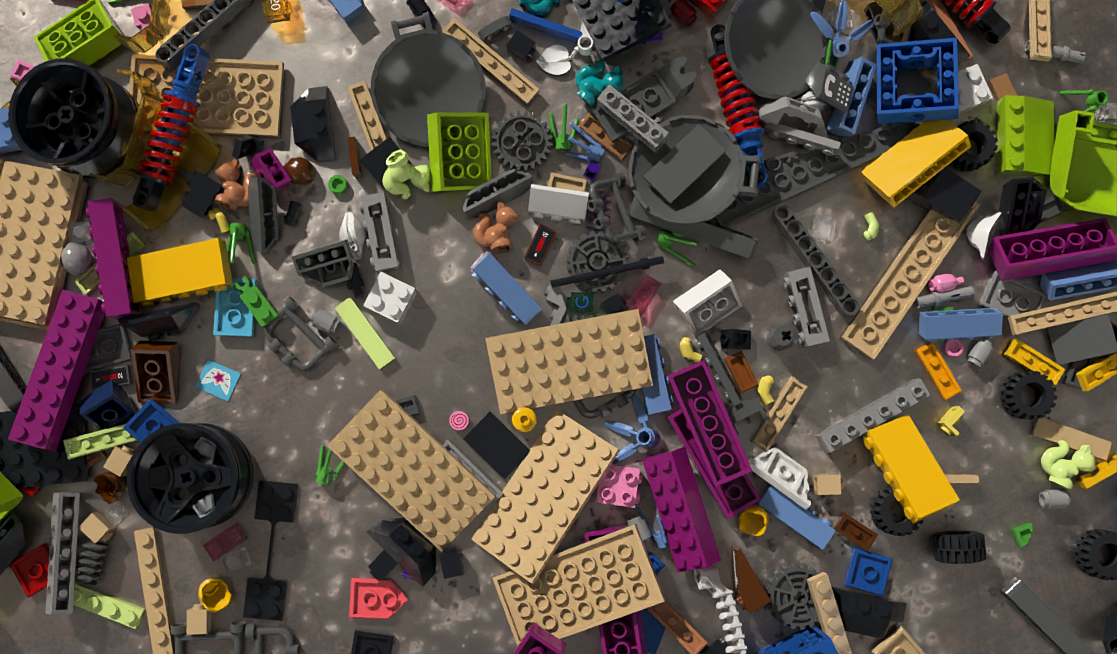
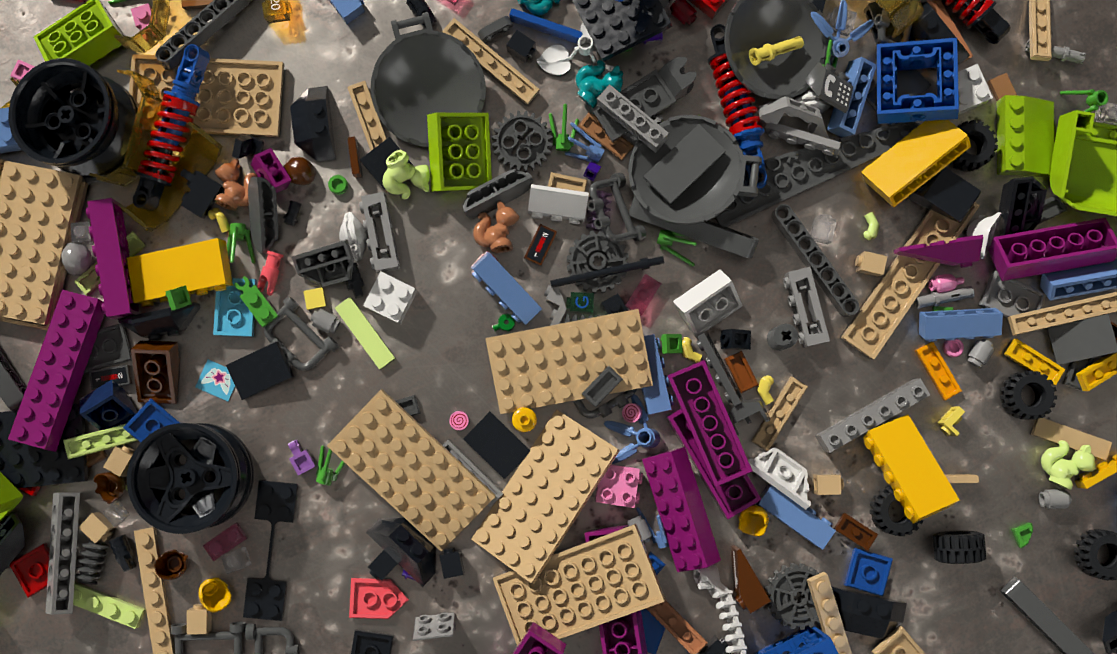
(123, 552): none -> black hinge
(171, 565): none -> reddish brown hair
(178, 297): none -> bright green tile
(259, 370): none -> black tile
(270, 272): none -> coral piece
(302, 460): none -> medium lavender plate
(315, 298): none -> light yellow tile
(434, 626): none -> light grey hinge
(505, 327): none -> green piece
(602, 386): none -> dark grey tile
(632, 412): none -> bright pink tile
(671, 343): none -> bright green tile
(769, 51): none -> light yellow pin
(871, 264): none -> tan brick
(957, 252): none -> magenta wedge

